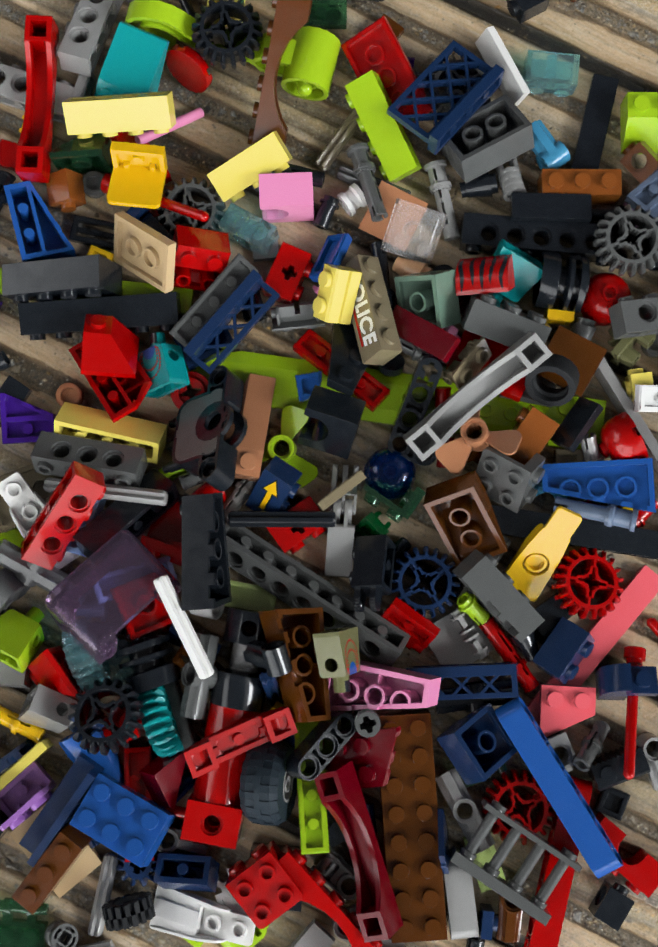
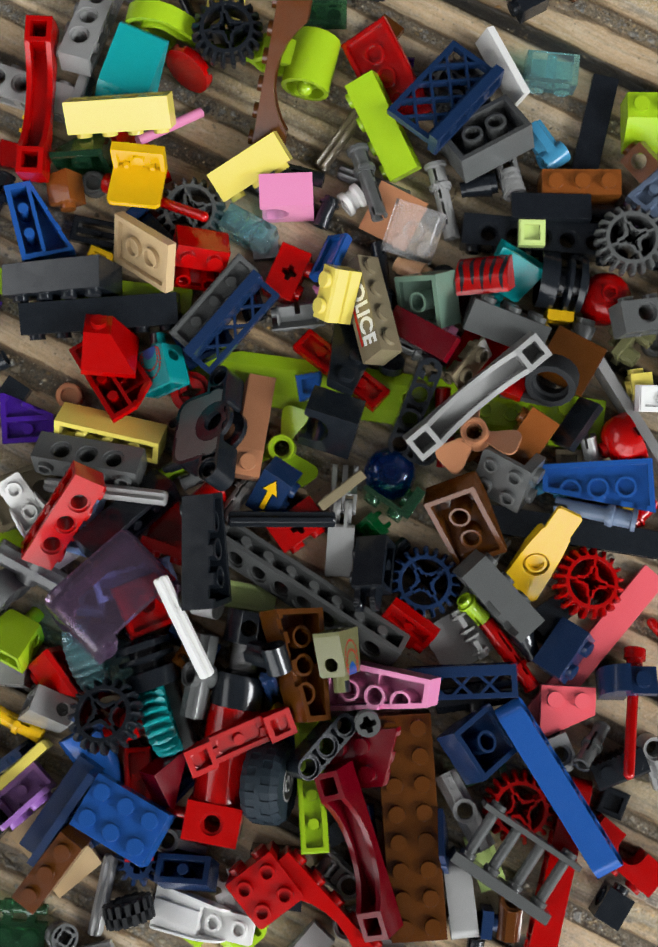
(531, 233): none -> yellowish green tile

